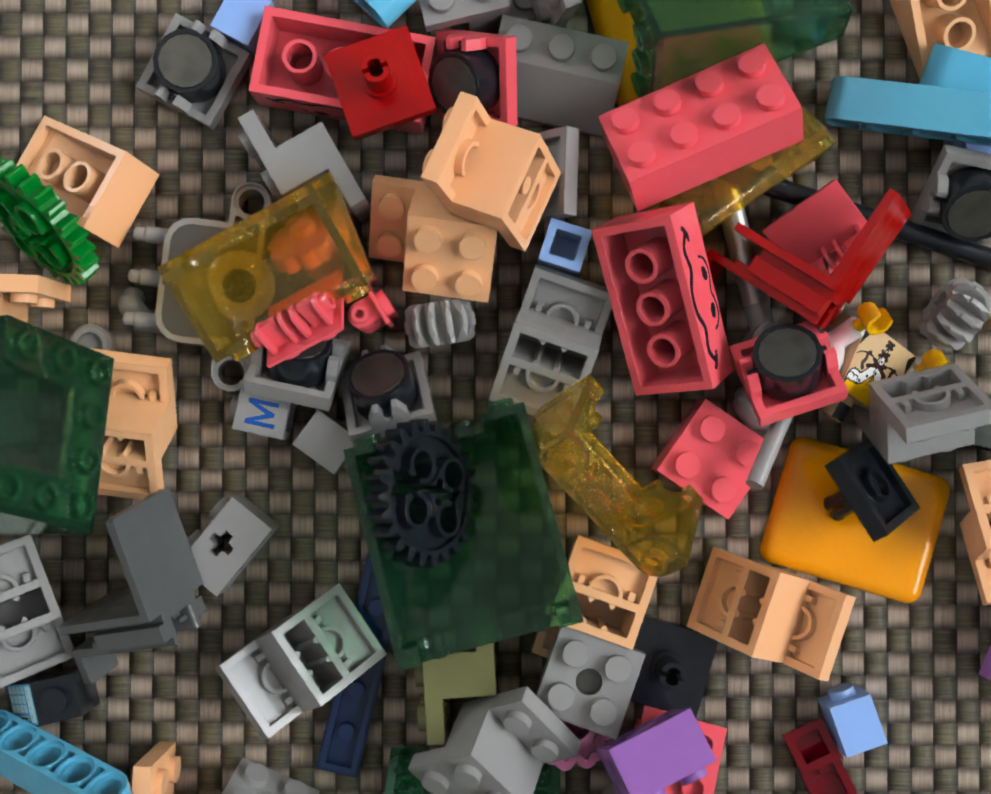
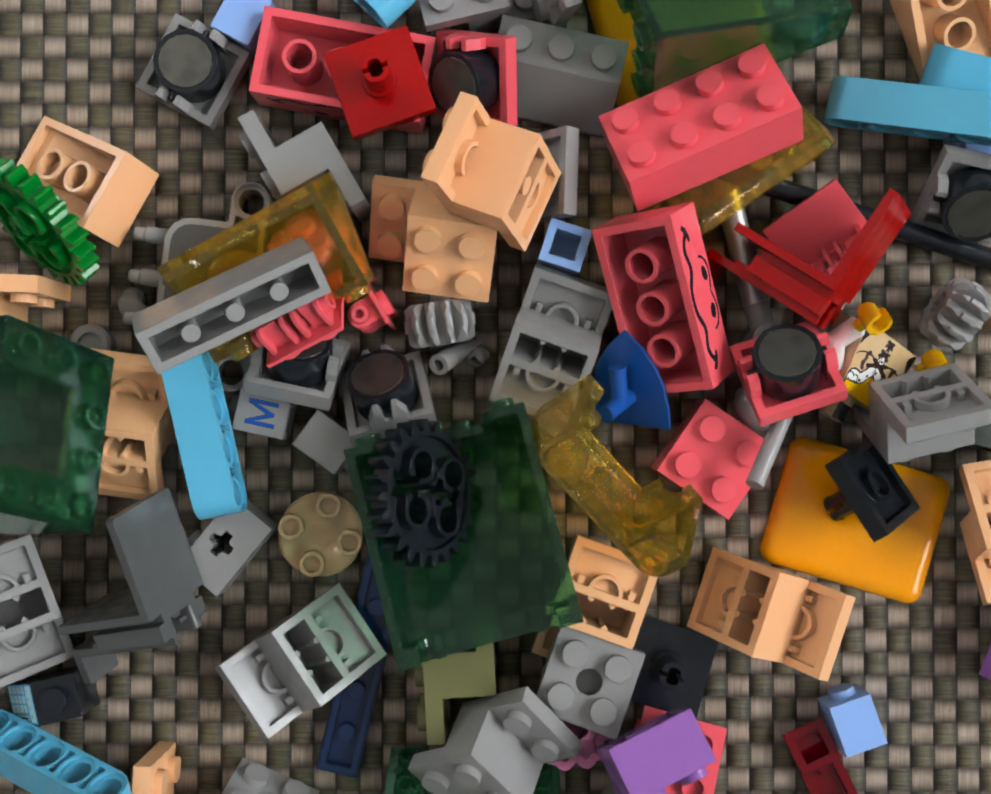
(205, 437): none -> medium azure beam
(229, 304): none -> light grey brick
(320, 534): none -> tan dish
(456, 354): none -> light grey arm
(631, 386): none -> blue shield

